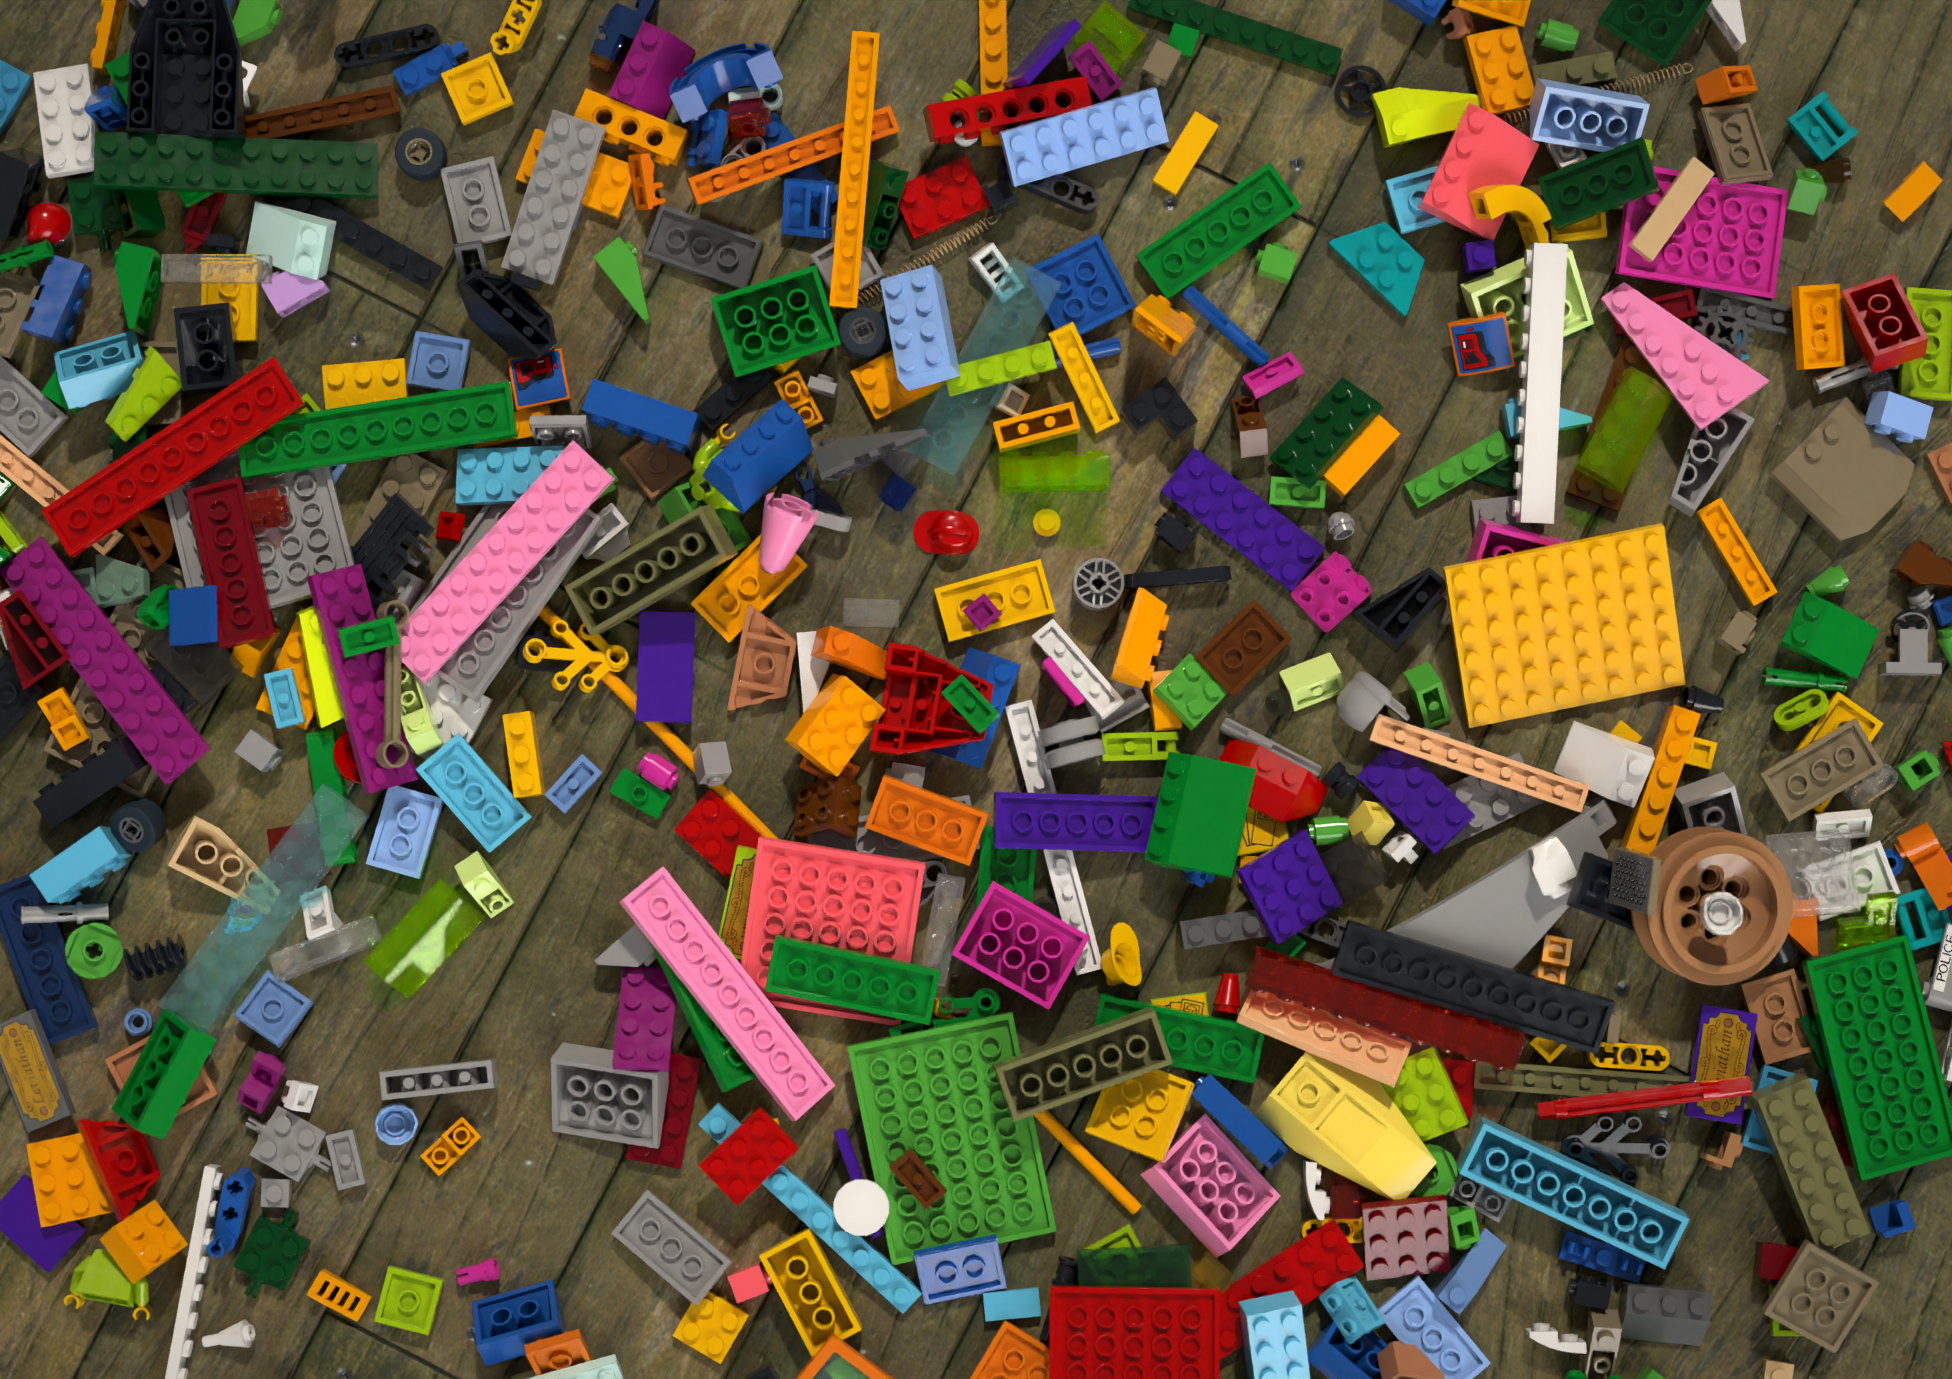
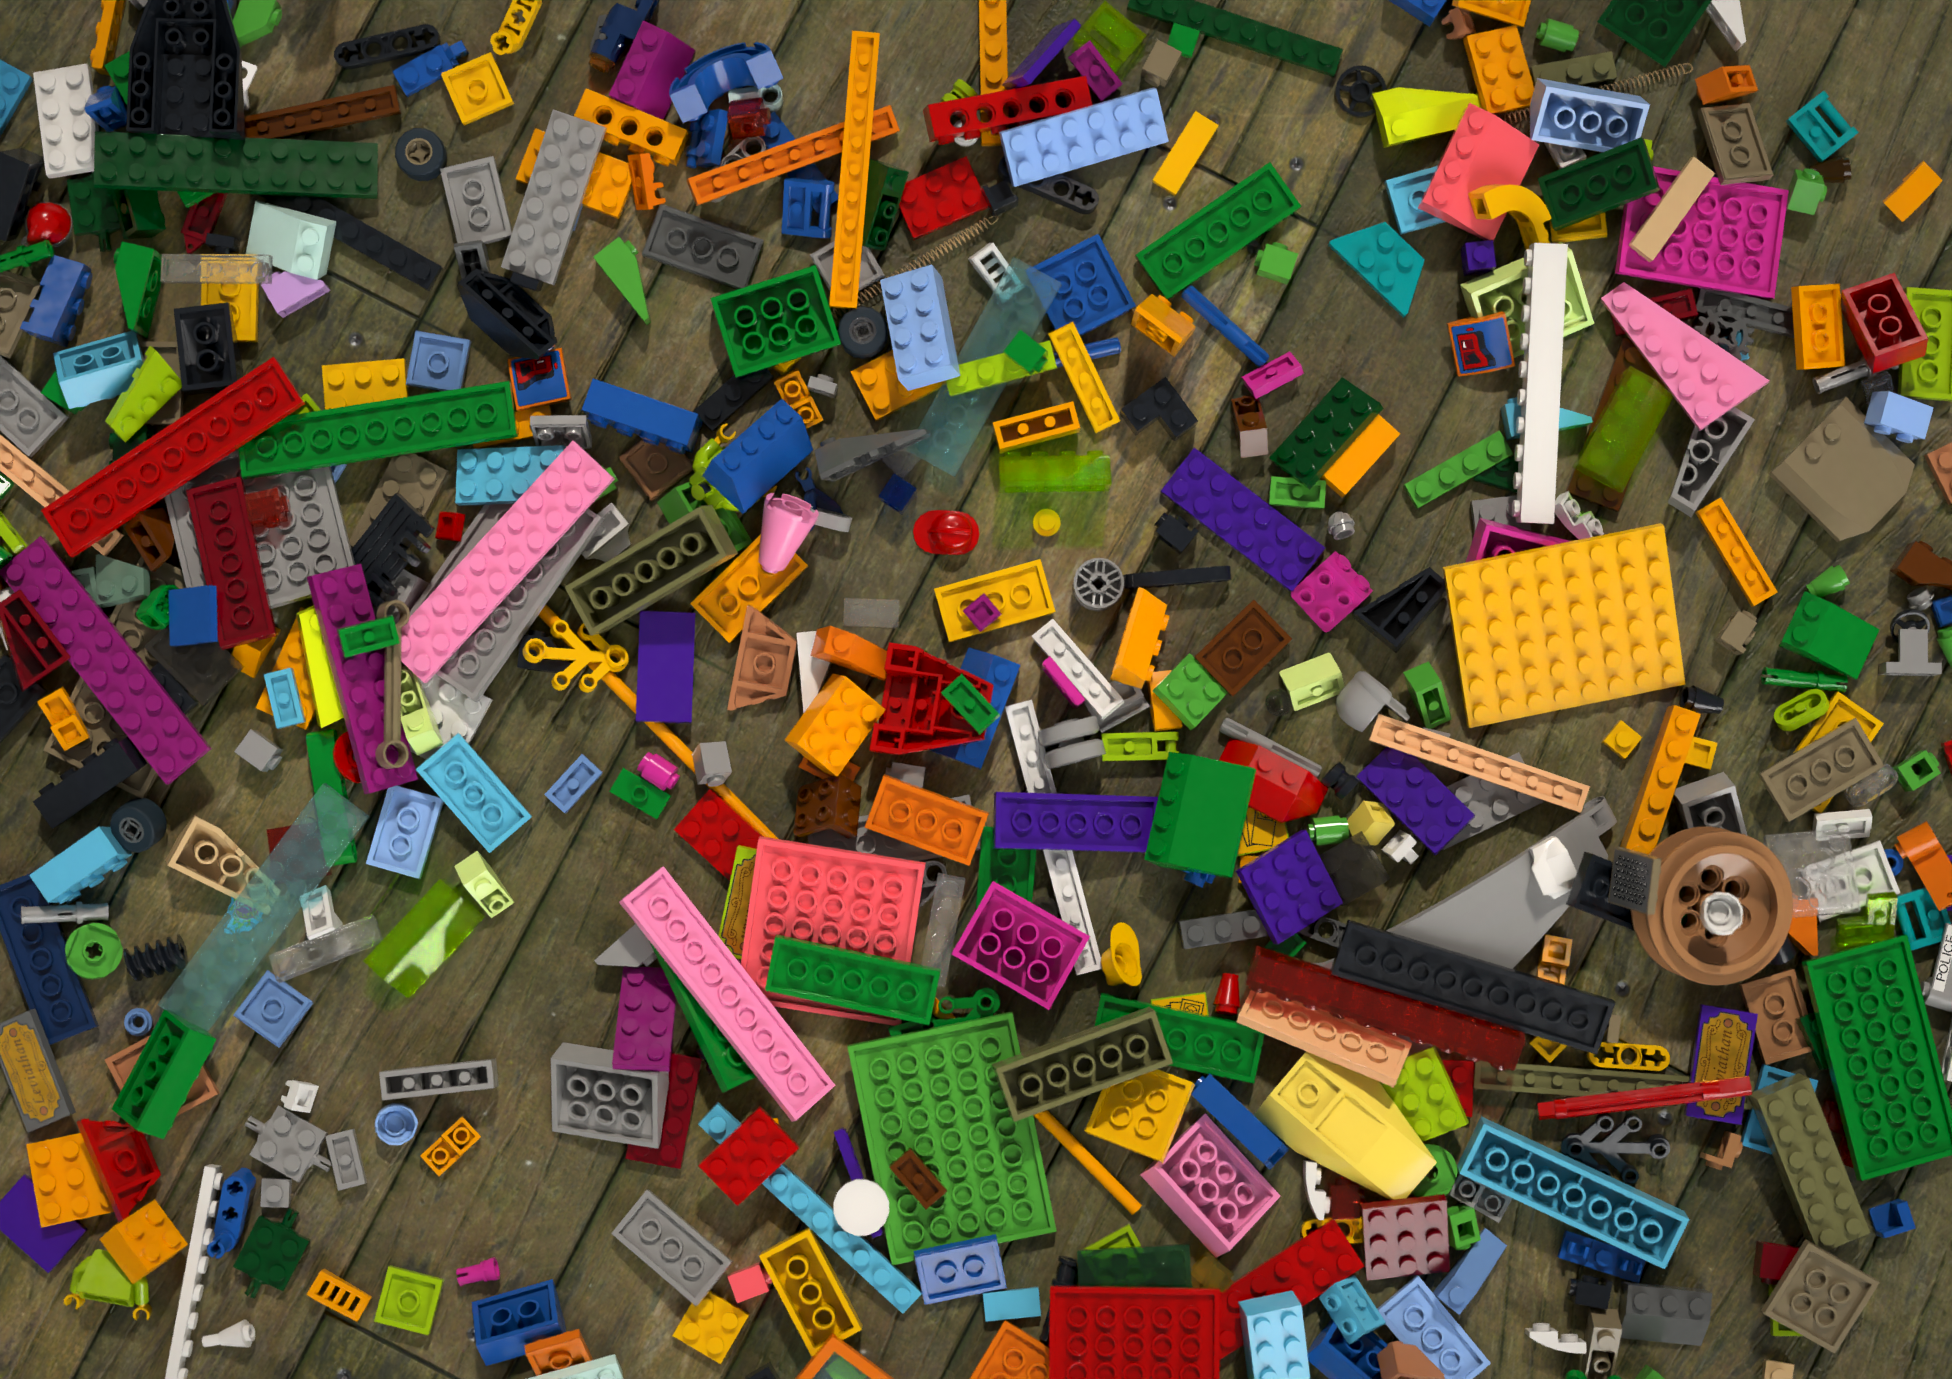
(261, 1082): magenta brick -> none
(524, 754): yellow brick -> none
(1012, 400): white slope -> none
(1026, 353): none -> green brick
(1578, 524): none -> white slope
(1605, 763): white slope -> none

